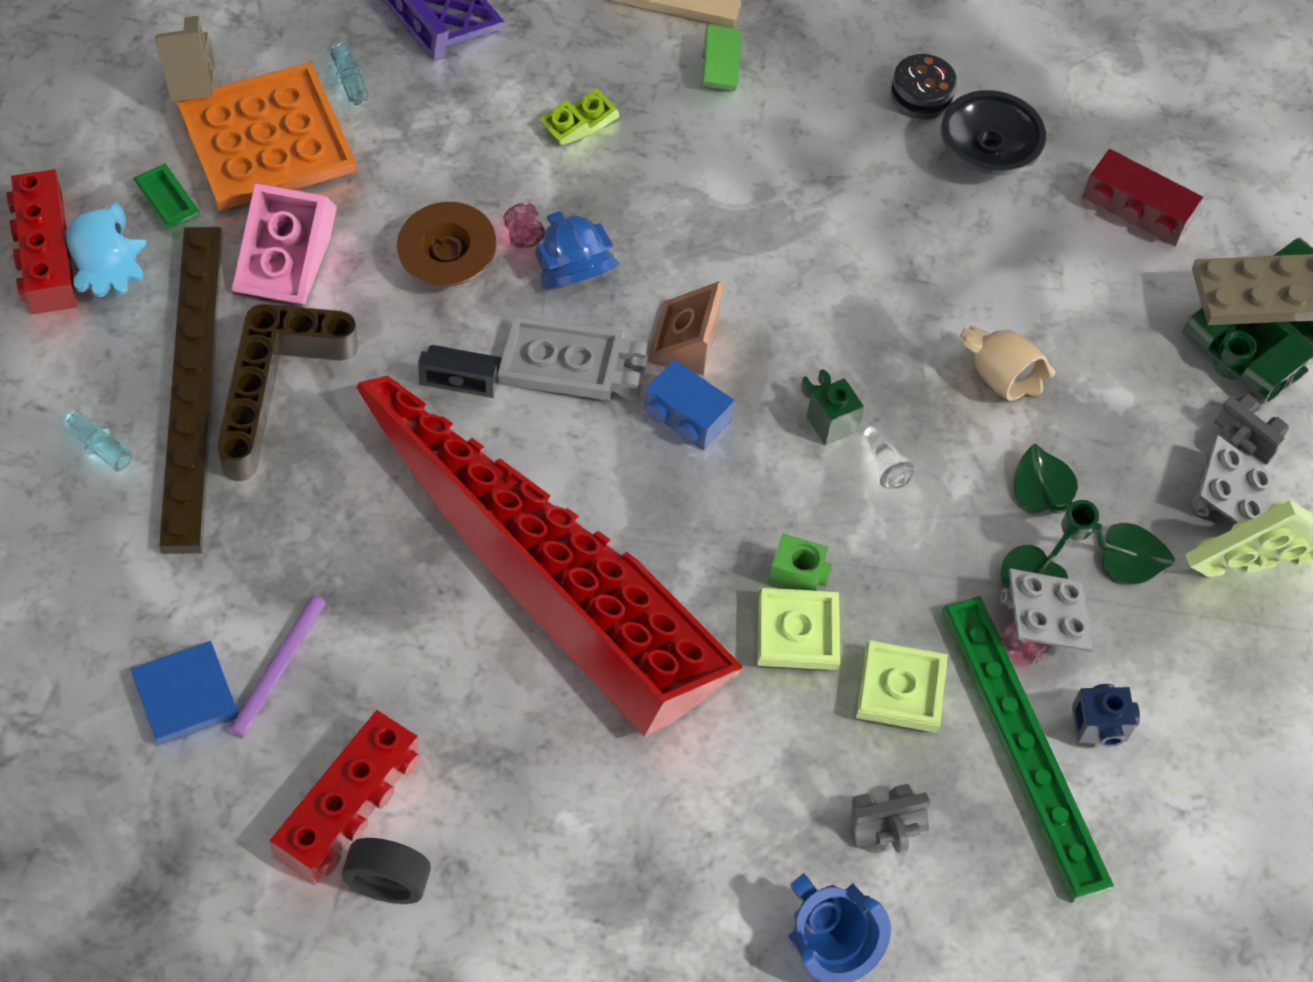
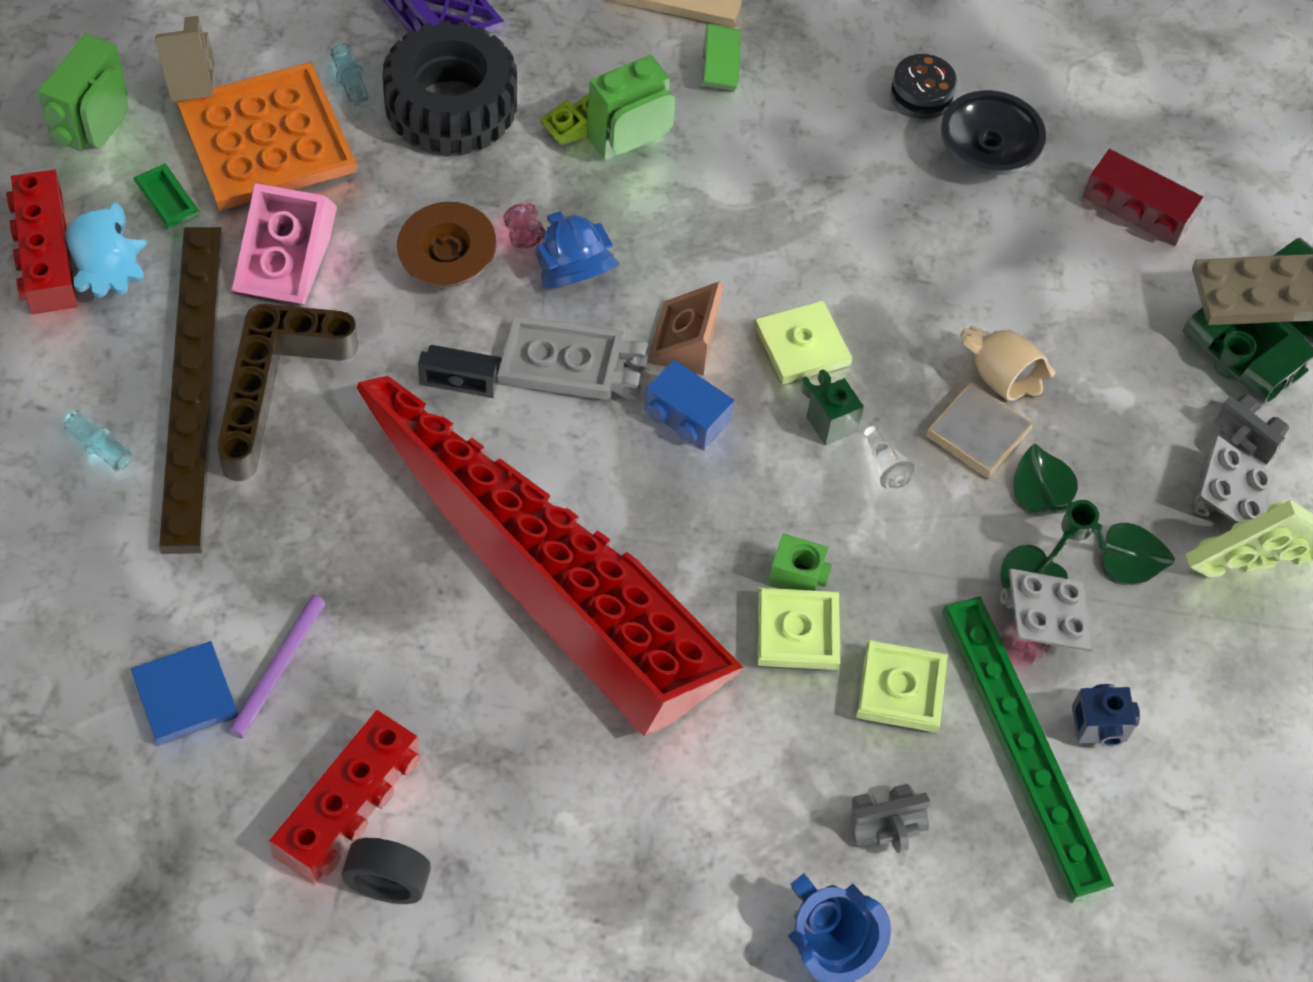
(85, 95): none -> bright green brick
(442, 55): none -> black tyre
(629, 107): none -> bright green brick
(802, 342): none -> yellowish green plate
(979, 430): none -> flat silver tile

